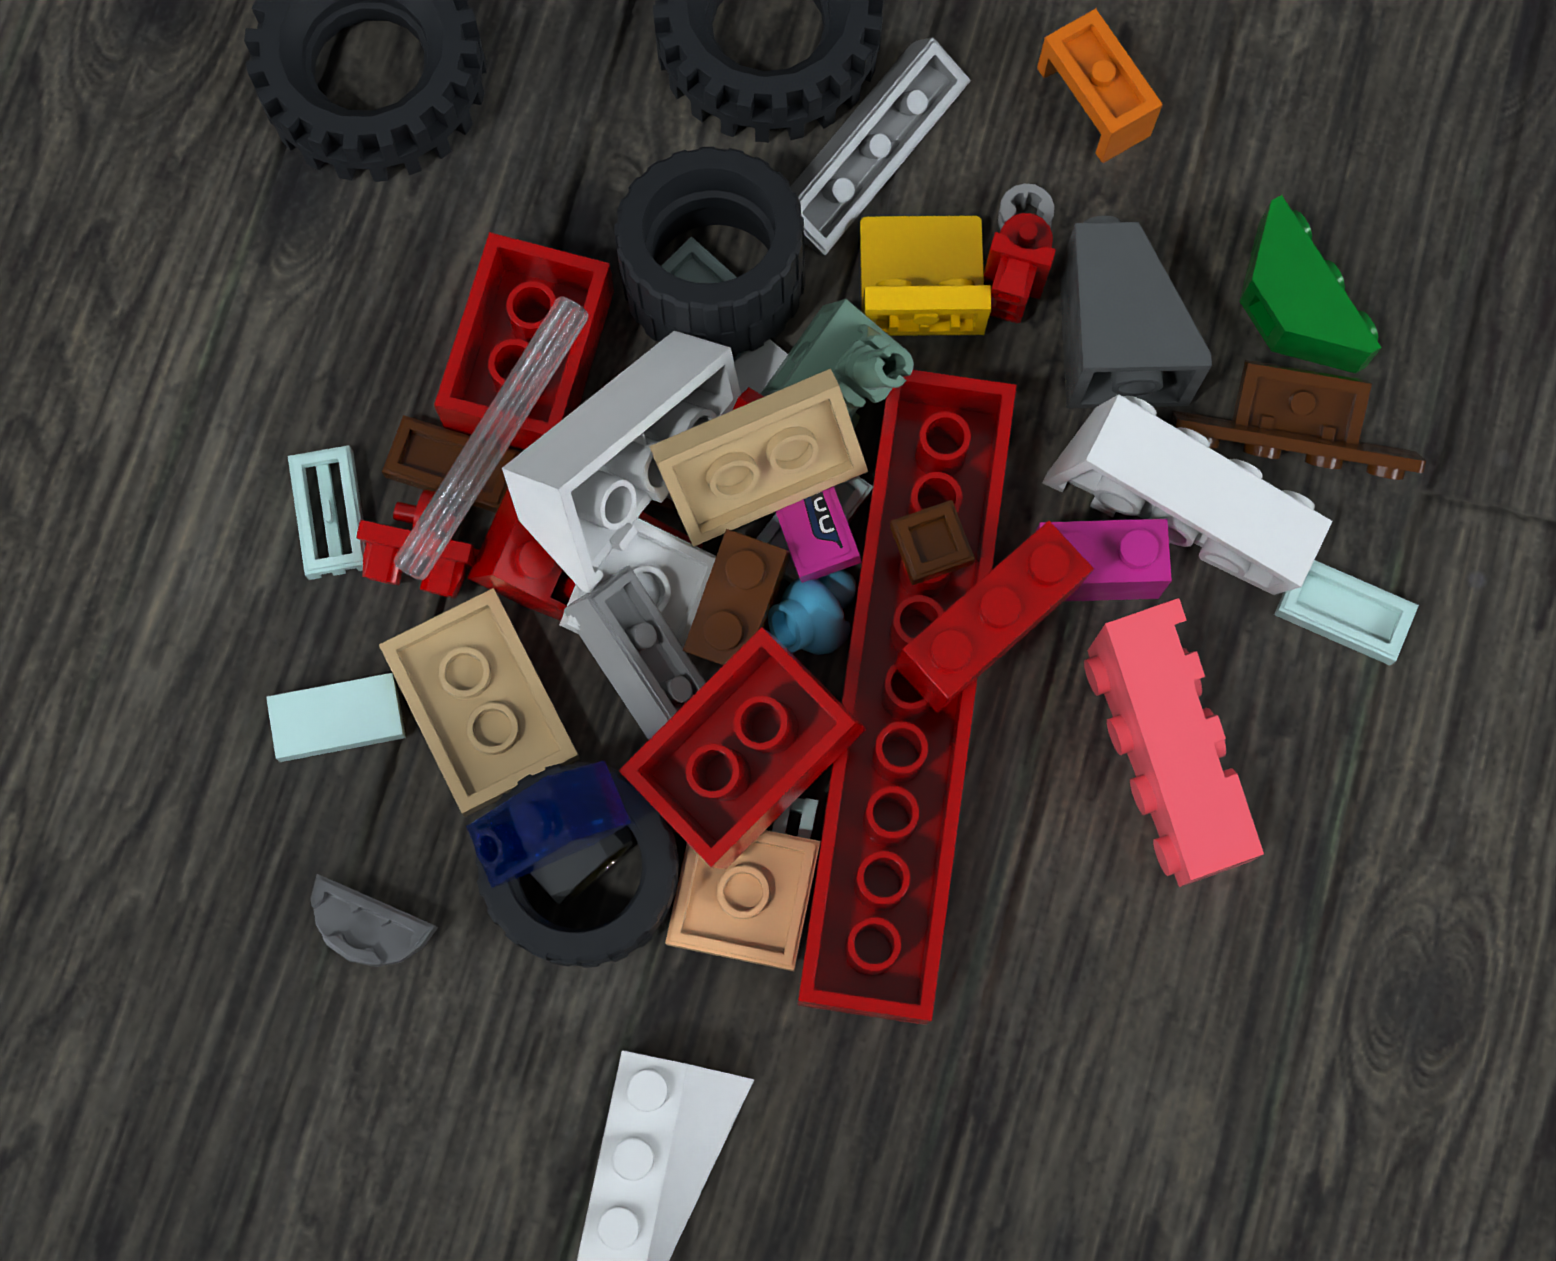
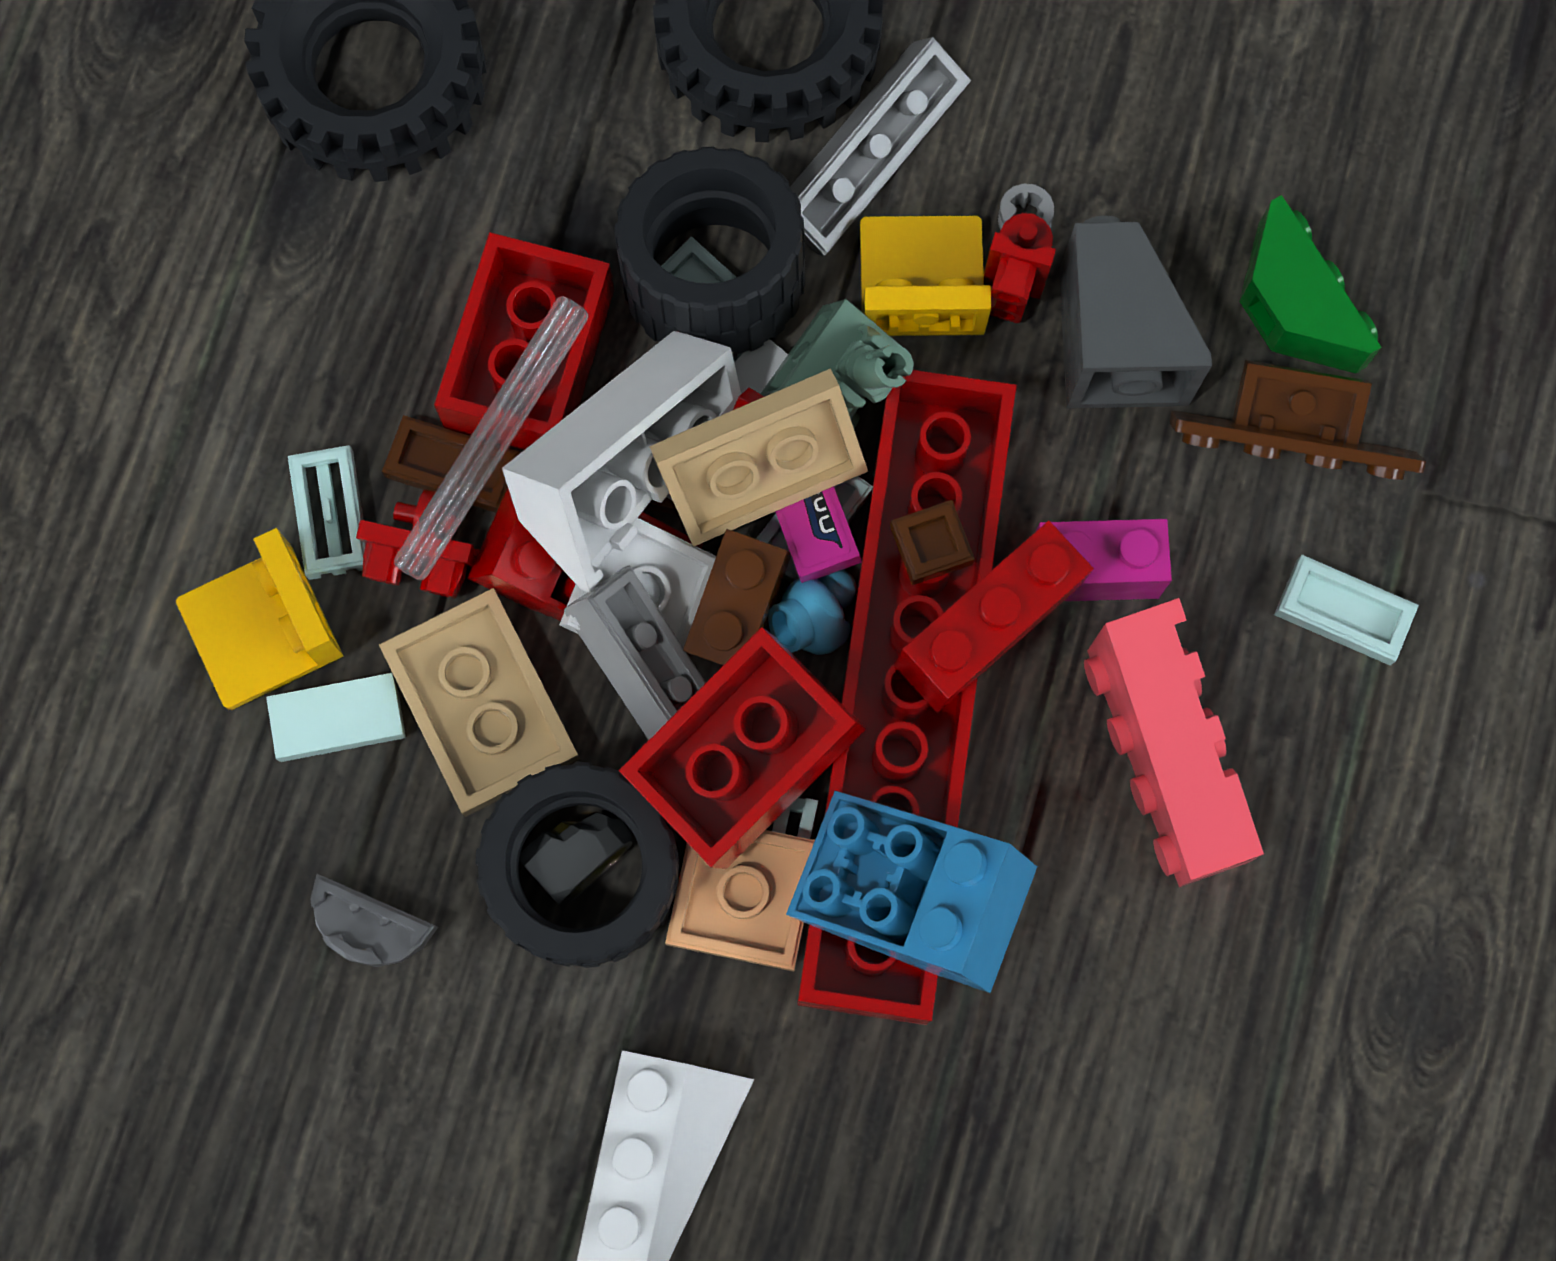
(259, 624): none -> yellow bracket
(548, 822): clear blue slope -> none
(914, 889): none -> dark azure slope
(1102, 82): orange panel -> none
(1219, 503): white wedge -> none

